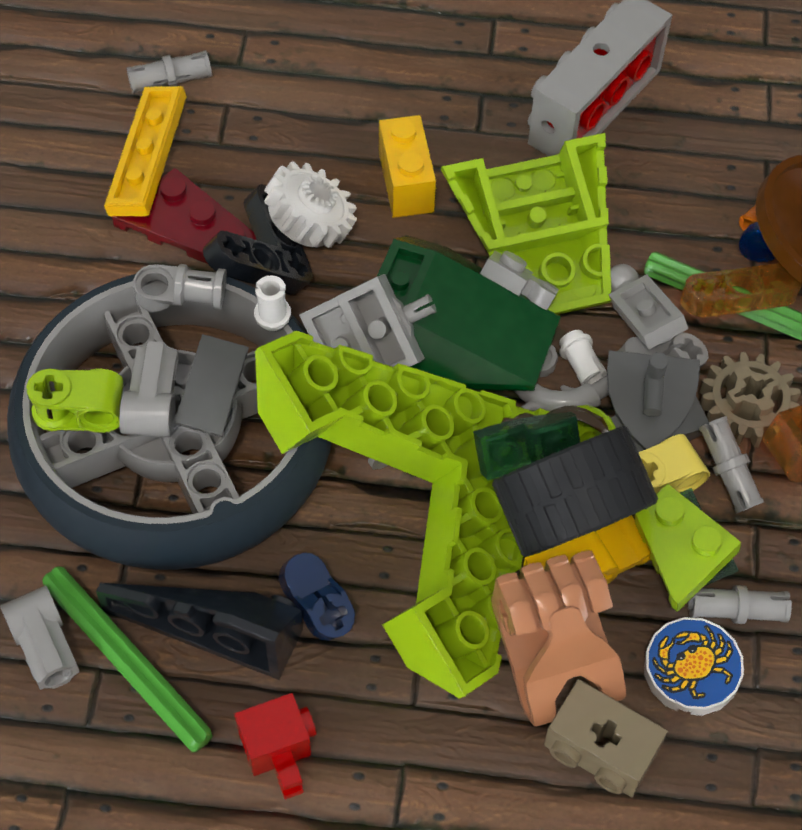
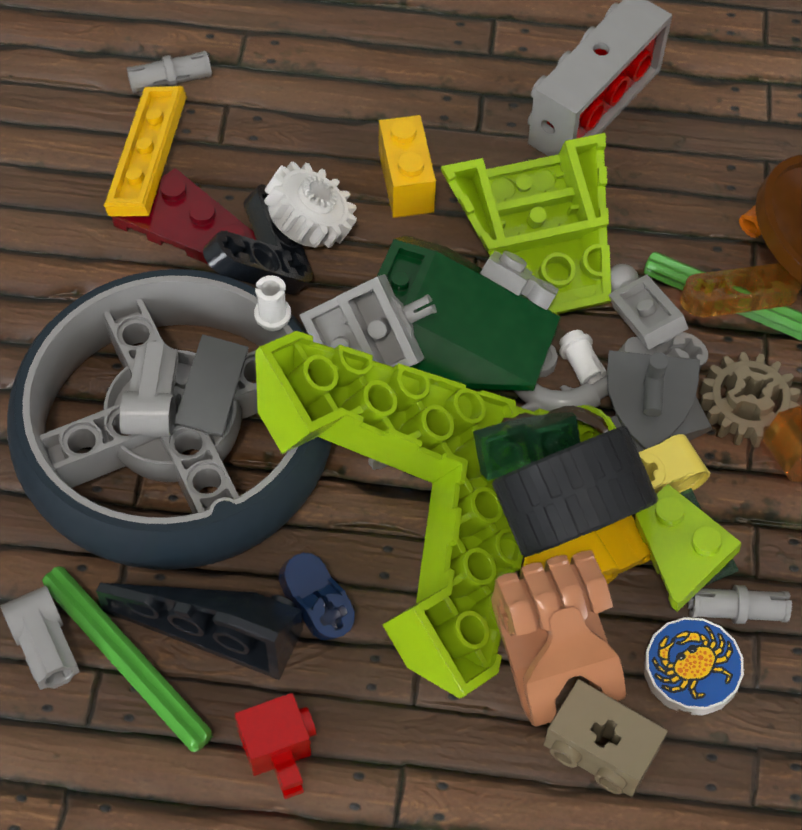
(80, 400): lime piece -> none
(183, 287): light grey connector -> none
(731, 464): light grey pin -> none
(753, 245): clear blue plate -> none

